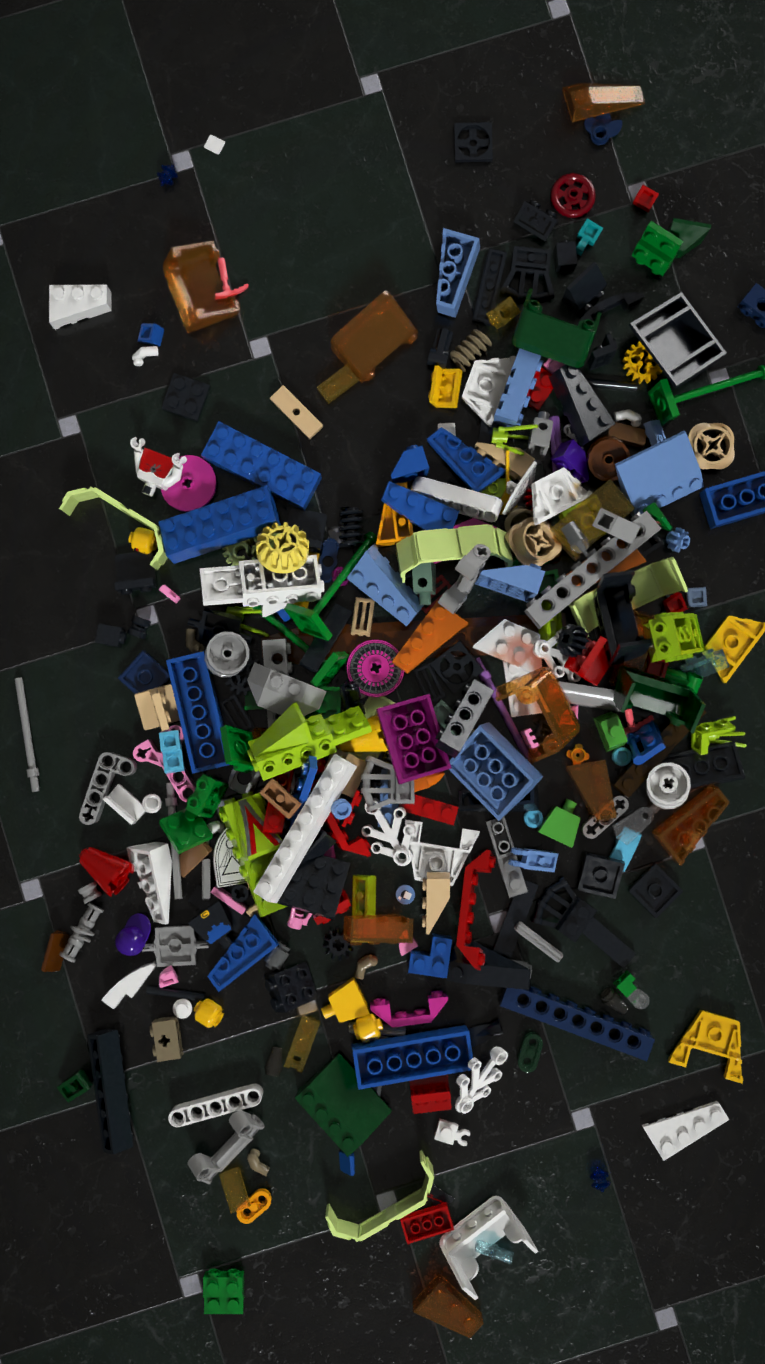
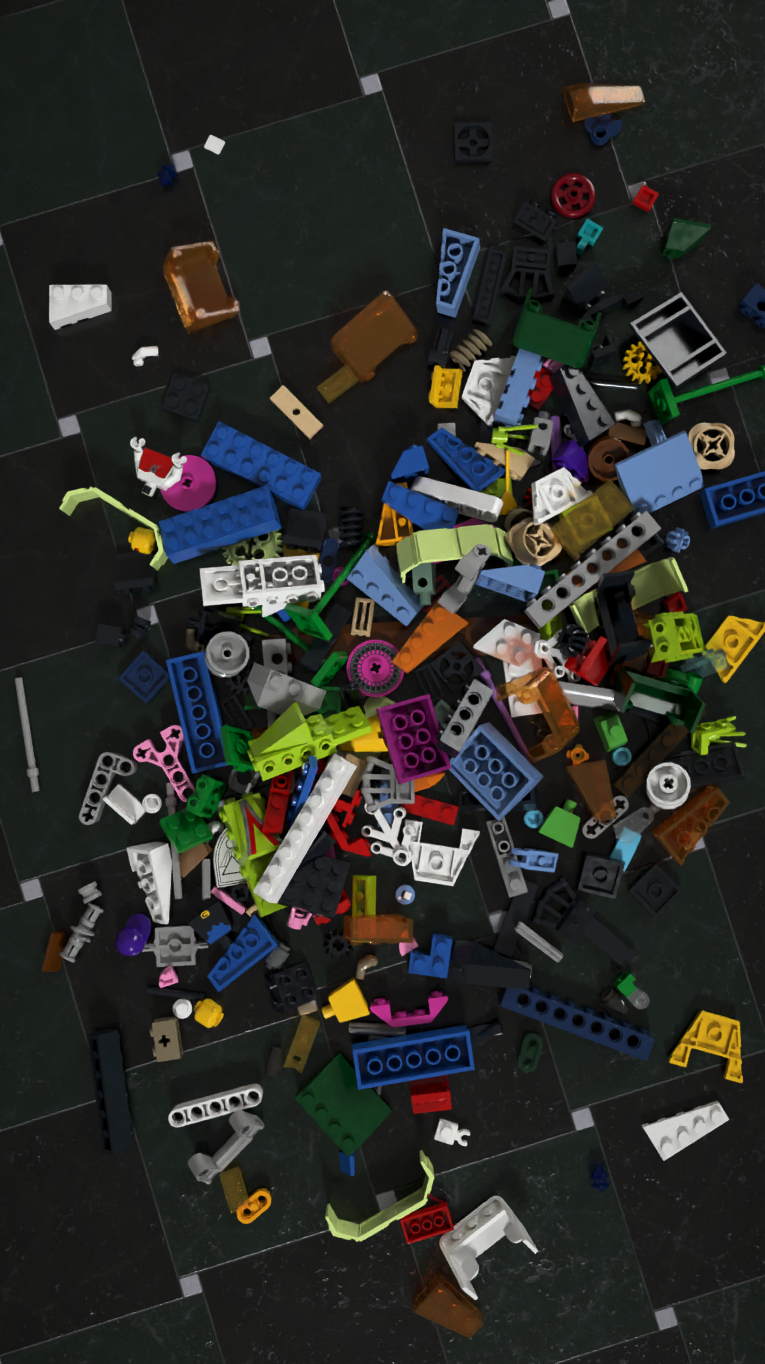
(75, 1085): dark green slope -> none
(107, 870): red cone -> none
(128, 985): white slope -> none
(151, 334): blue slope -> none
(157, 707): tan bracket -> none
(169, 593): bright pink tile -> none
(172, 751): medium azure slope -> none
(223, 1291): green plate -> none
(226, 288): coral piece -> none
(255, 1164): dark tan arm -> none
(280, 798): medium nougat slope -> none
(282, 558): light yellow gear -> none
(341, 808): medium blue tile -> none
(368, 1028): yellow head -> none
(437, 895): tan slope -> none
(479, 1080): white plant -> none
(482, 863): red slope -> none
(494, 1251): clear light blue axle -> none
(509, 310): clear yellow brick -> none
(520, 488): white shield -> none
(528, 739): bright pink tile -> none
(575, 538): dark grey piece -> none
(616, 525): light grey slope -> none
(632, 727): coral piece -> none
(650, 739): blue plate -> none
(657, 249): green plate -> none
(658, 516): green slope -> none
(696, 597): sand blue tile -> none

